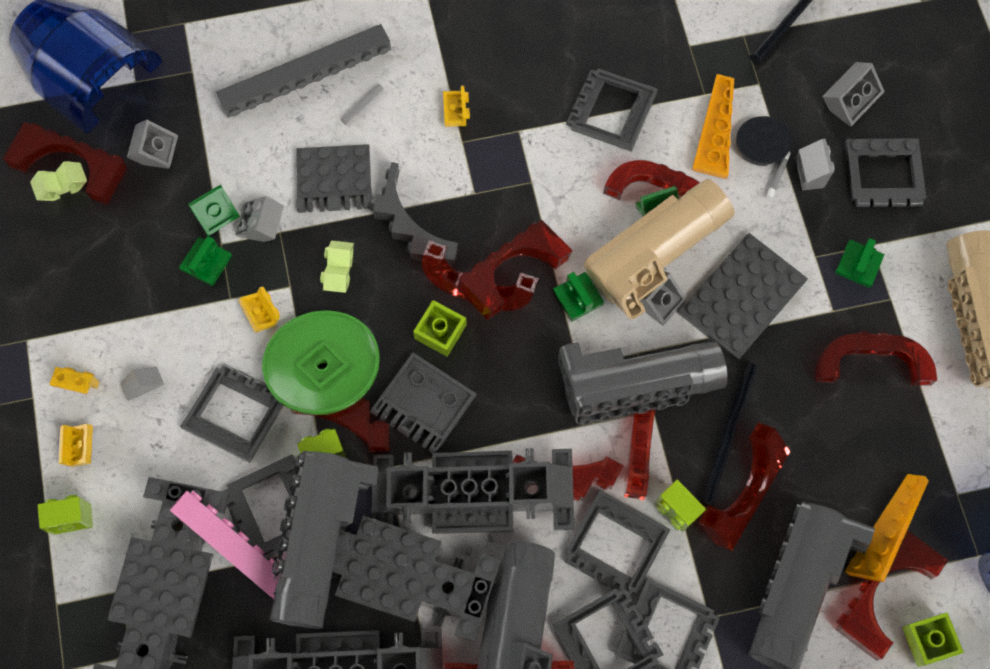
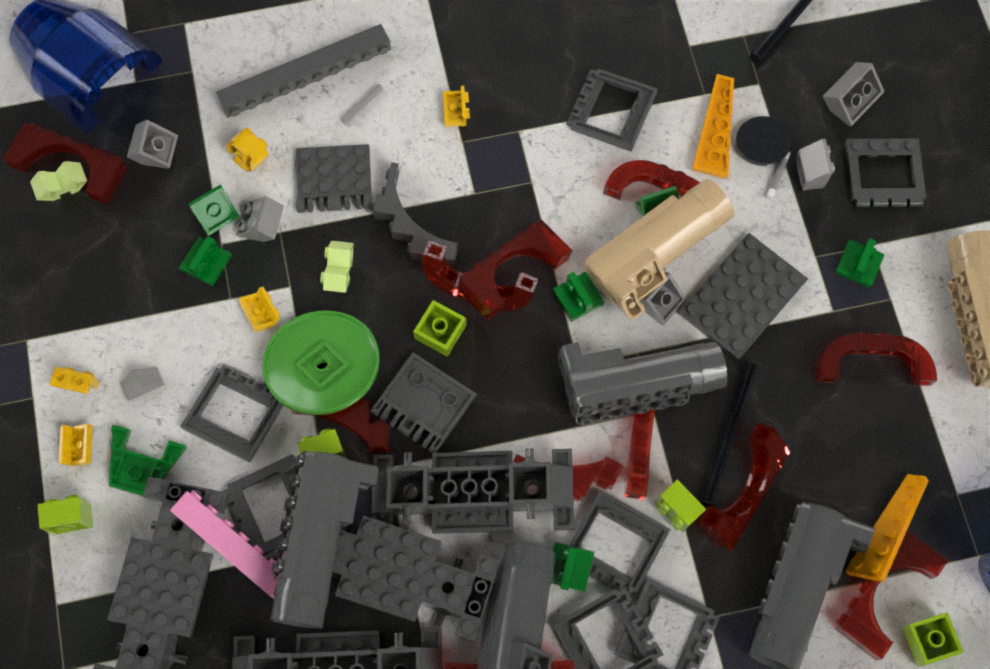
(131, 470): none -> green wing
(247, 150): none -> yellow brick
(571, 566): none -> green bracket

